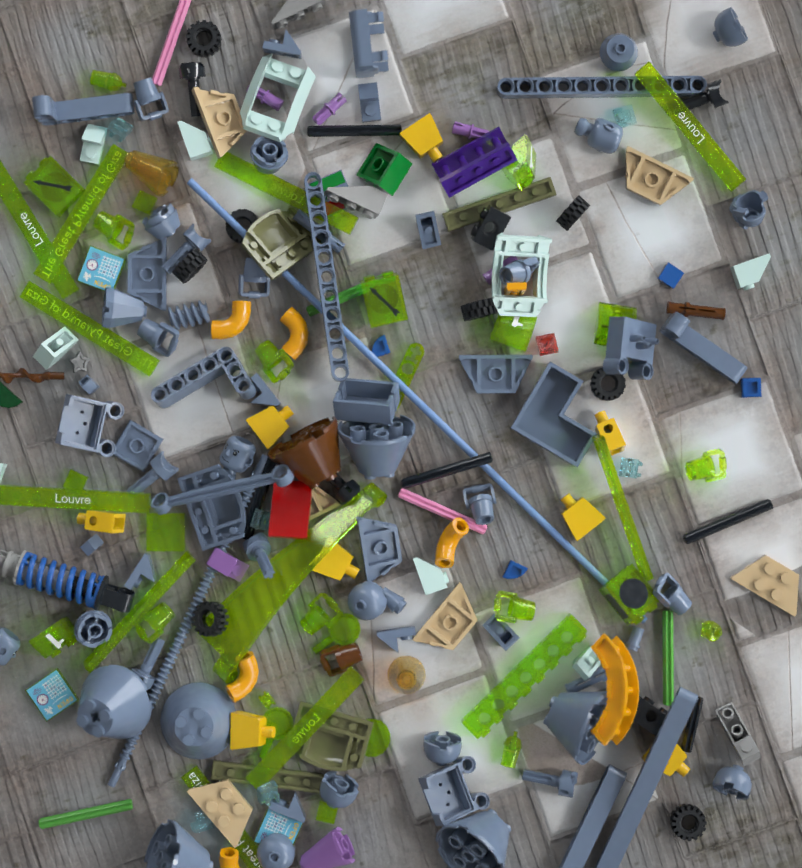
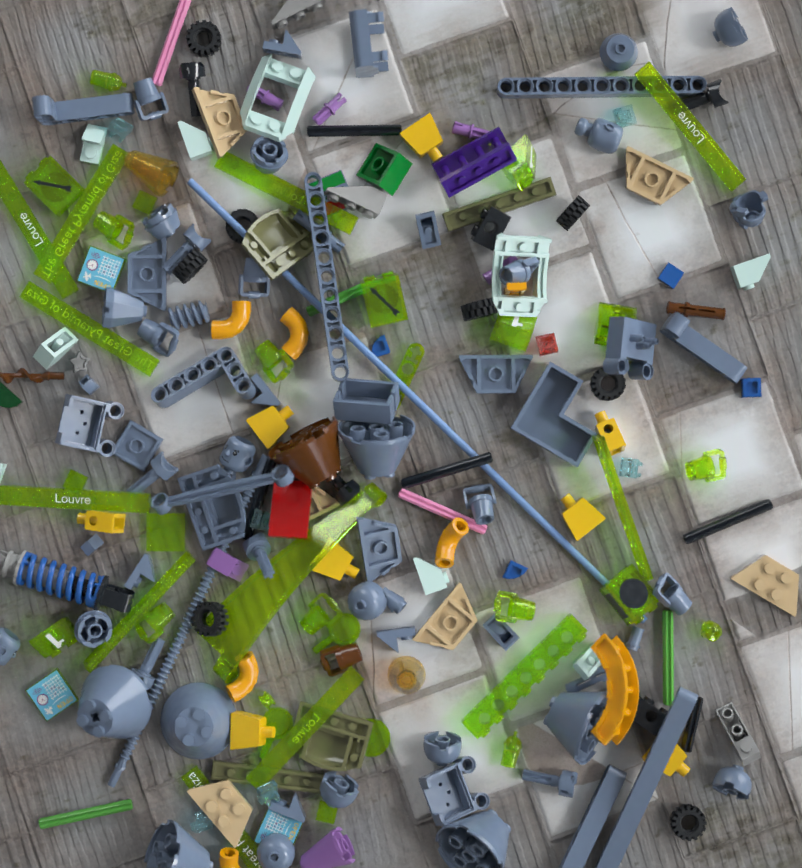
(369, 102): sand blue slope -> none

